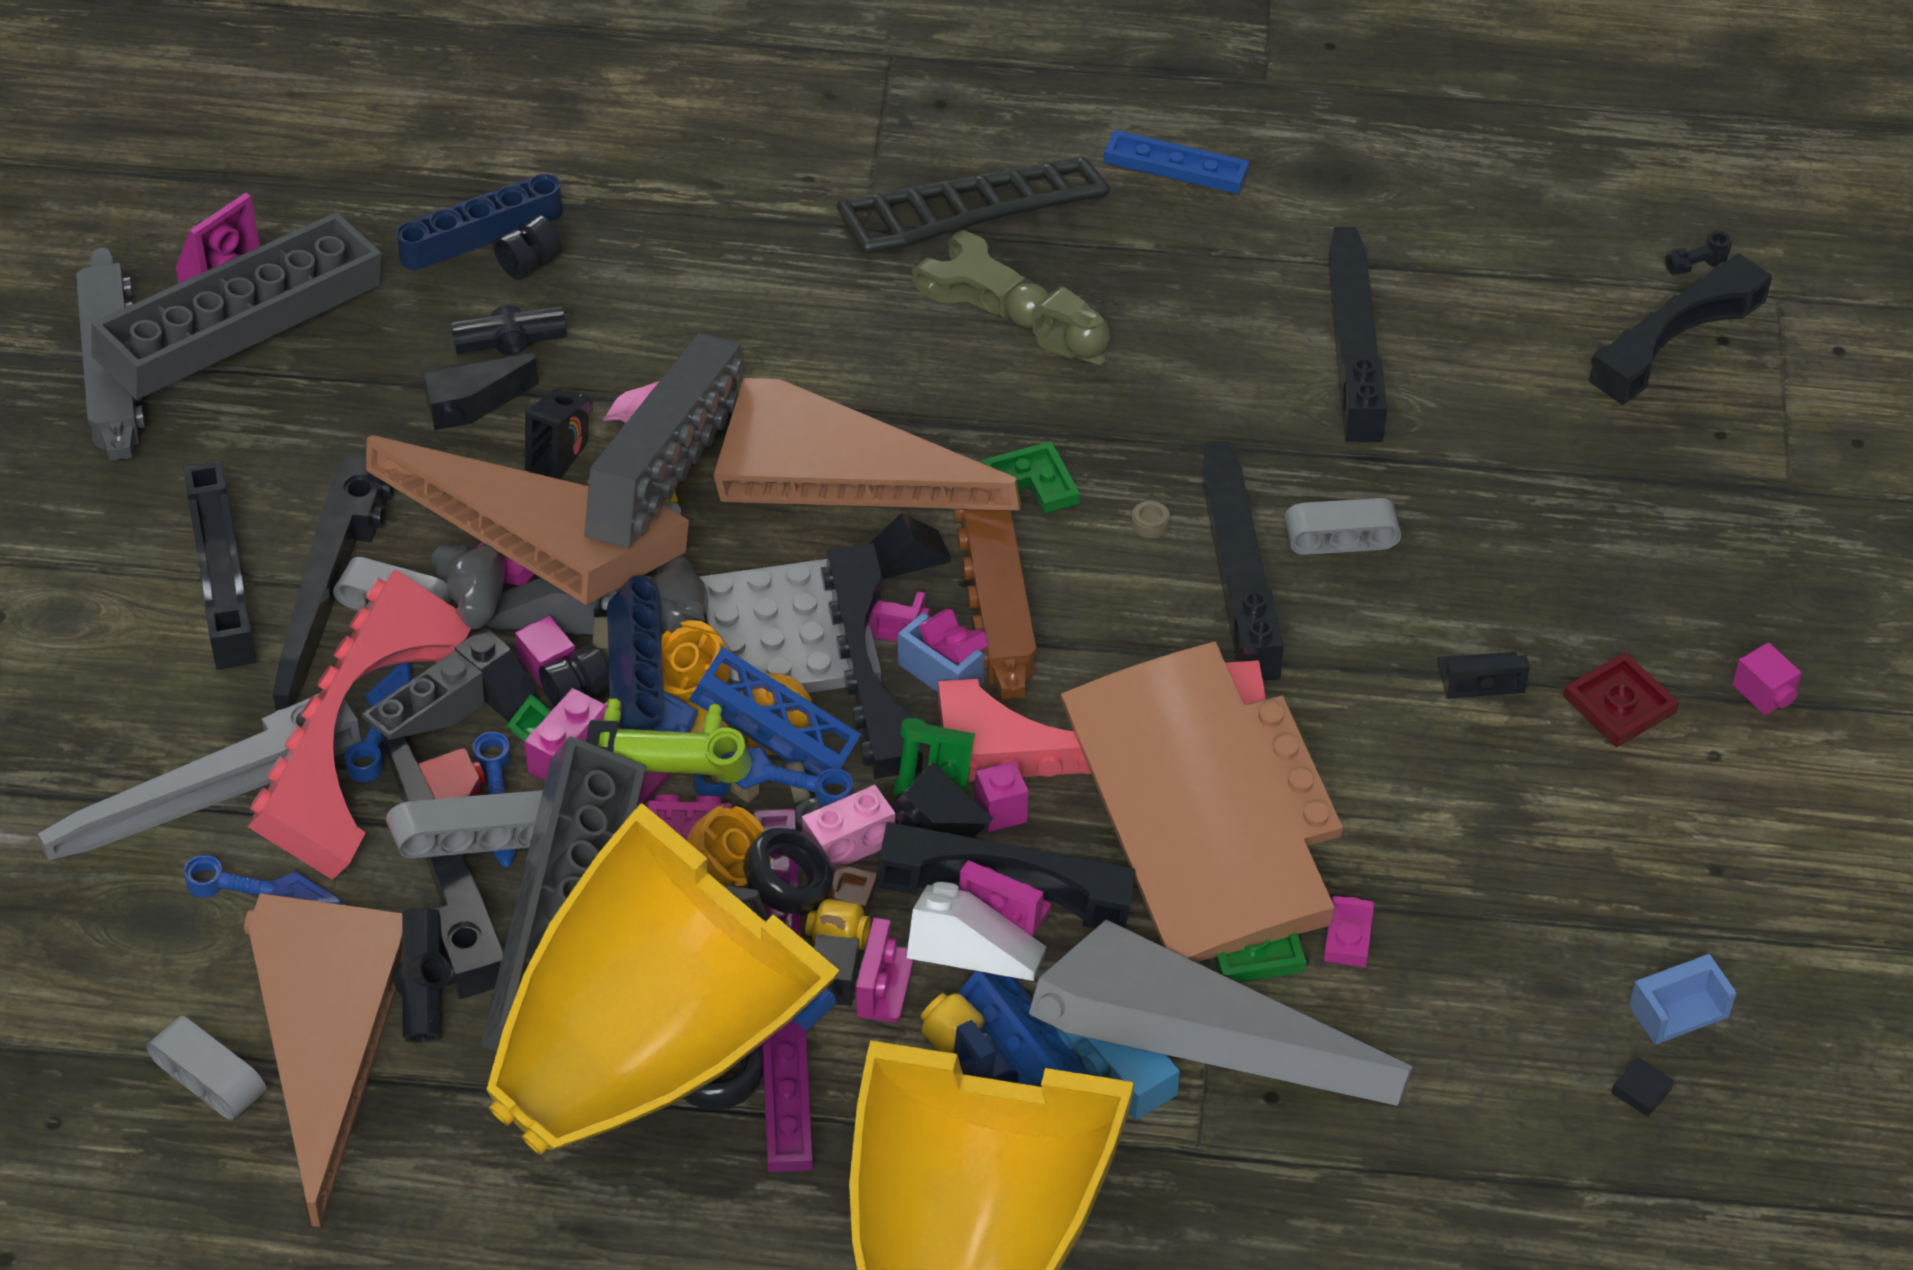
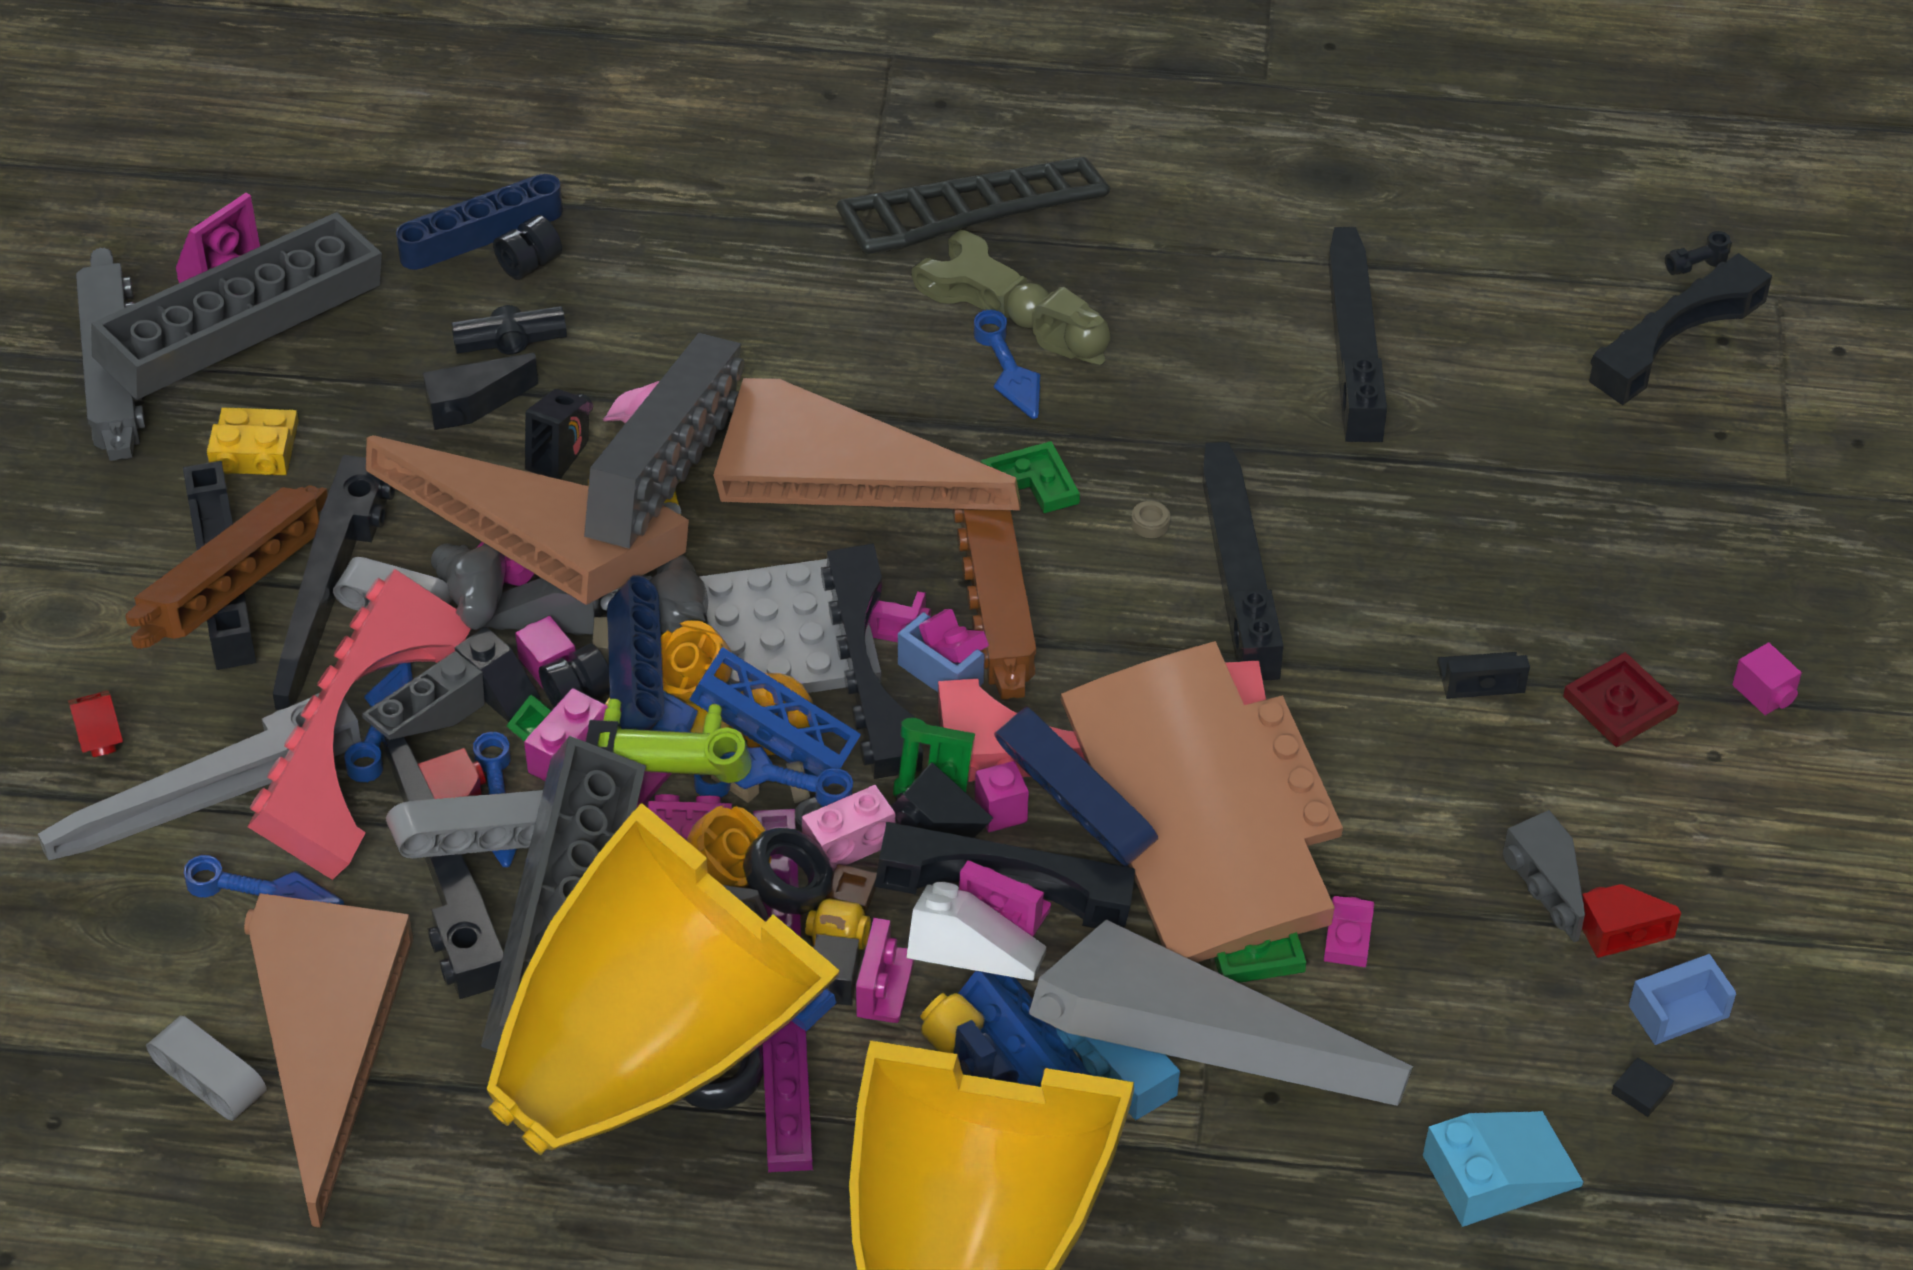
(96, 723): none -> red slope
(226, 565): none -> dark orange hinge
(253, 440): none -> yellow plate
(421, 975): black piece -> none
(909, 547): black slope -> none
(1015, 383): none -> blue piece
(1076, 786): none -> dark blue beam
(1176, 161): blue plate -> none
(1342, 526): light grey beam -> none
(1497, 1162): none -> medium azure slope
(1547, 863): none -> dark grey slope
(1626, 919): none -> red slope

